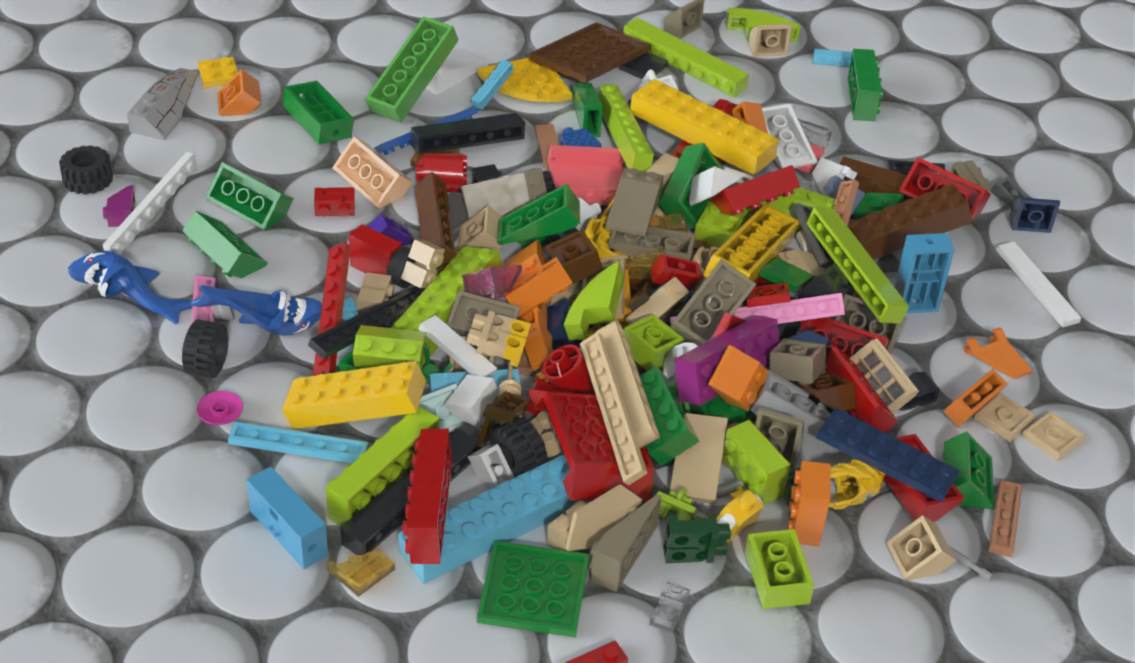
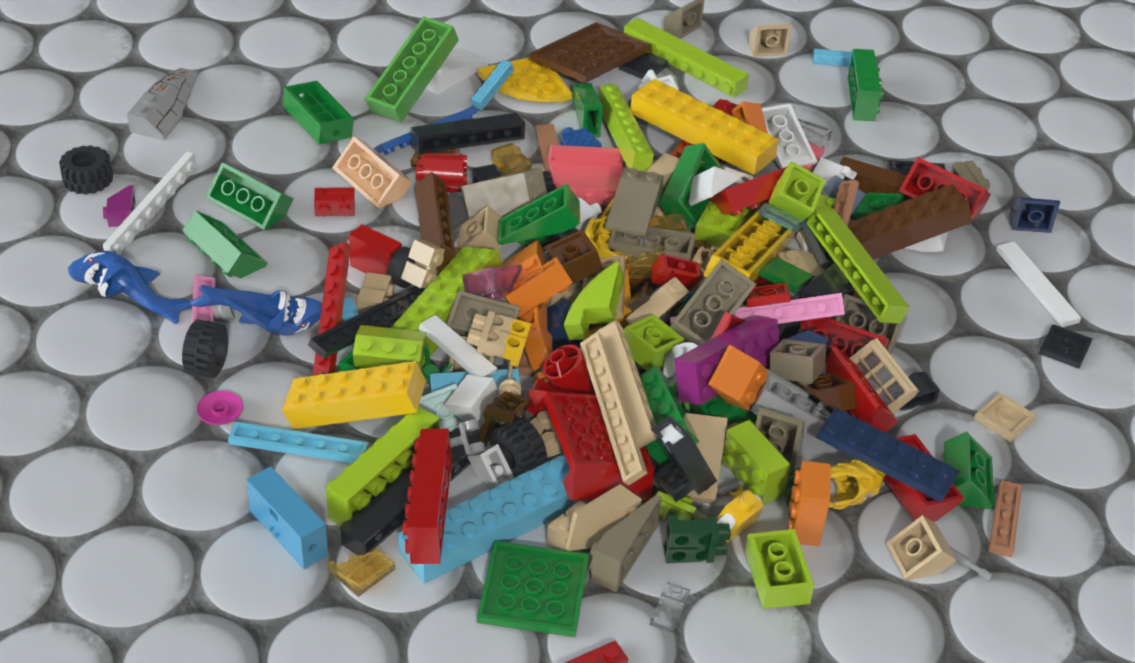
(217, 71): yellow plate -> none
(239, 95): orange slope -> none
(392, 229): dark purple slope -> none
(465, 427): none -> light grey bar
(510, 159): none -> clear yellow brick
(686, 467): none -> black brick
(748, 19): lime slope -> none
(781, 217): none -> clear light blue slope
(797, 191): none -> lime slope
(924, 271): dark azure brick -> none
(975, 397): orange brick -> none
(999, 355): orange flag -> none
(1007, 191): dark grey slope -> none
(1054, 436): tan tile -> none
(1065, 346): none -> black tile

